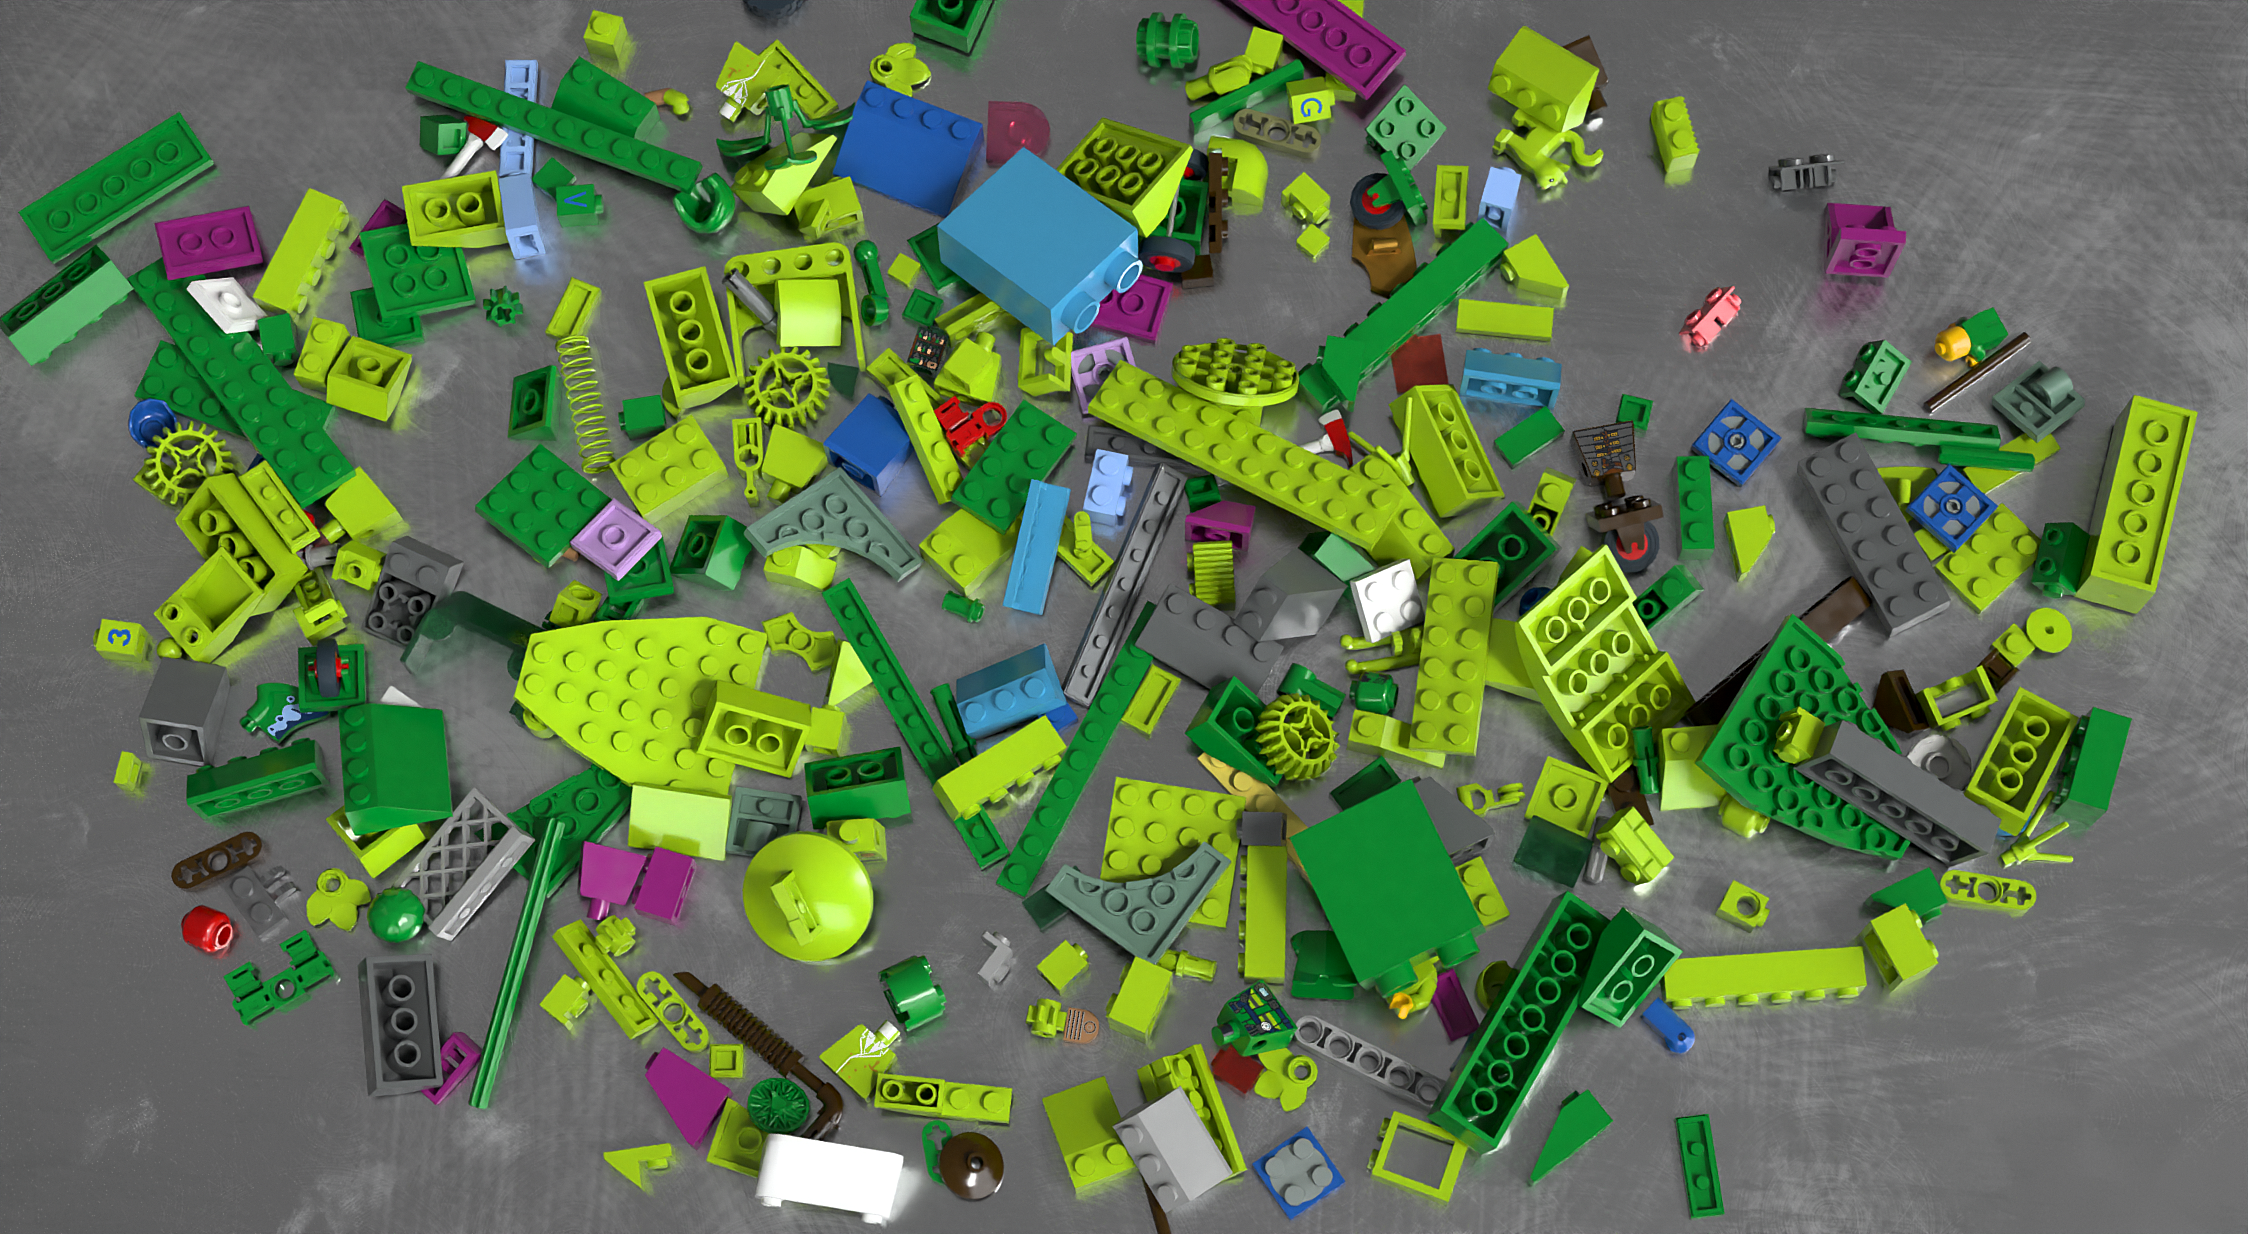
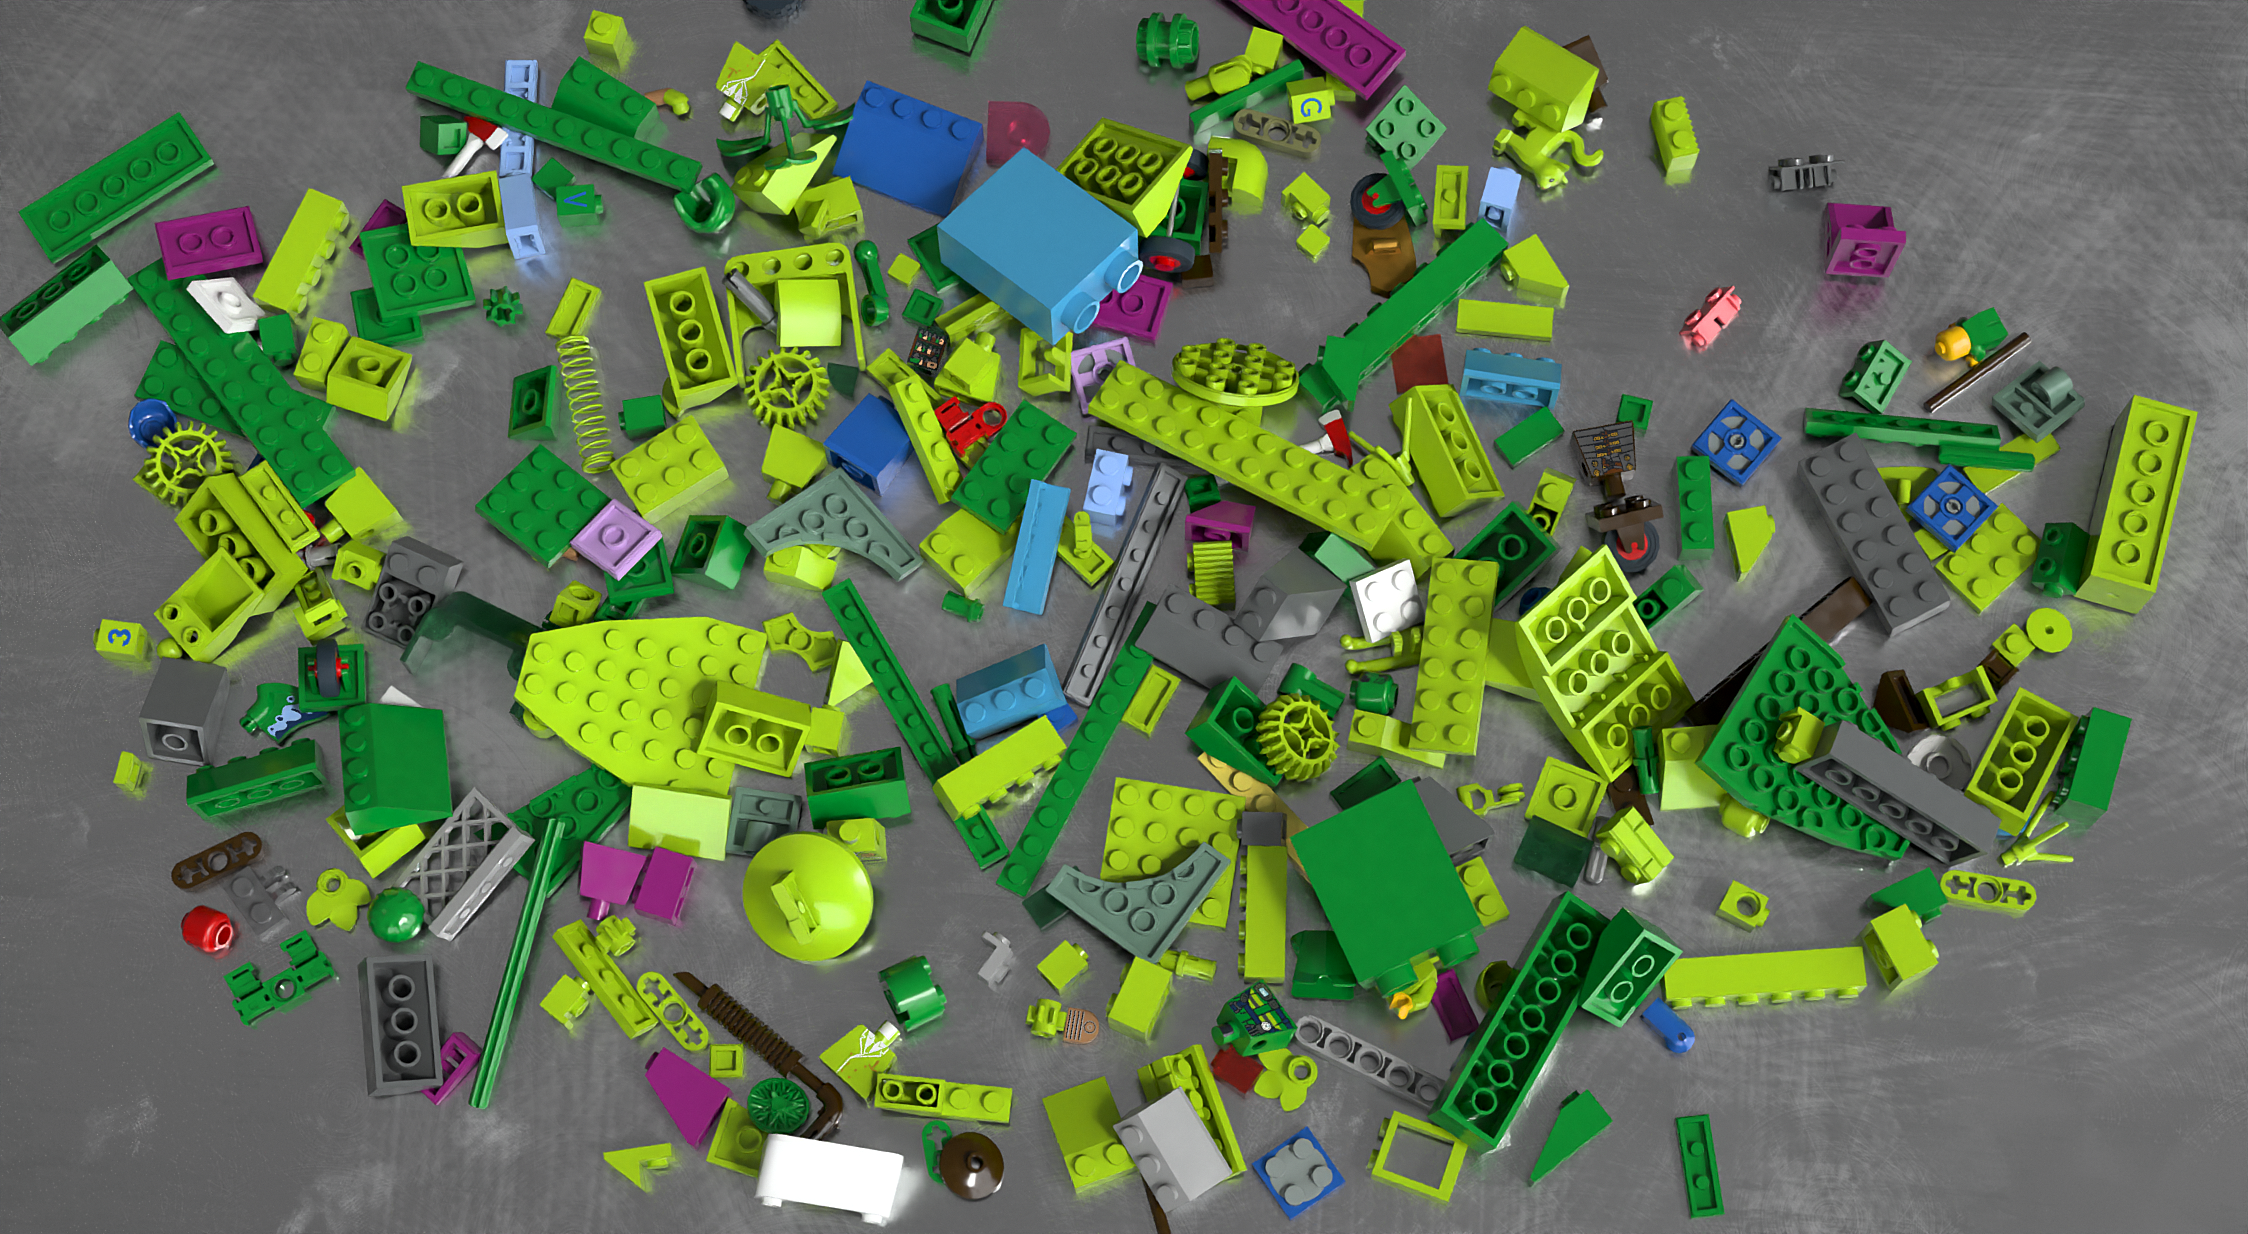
(745, 451): lime piece -> none
(903, 68): lime plate -> none

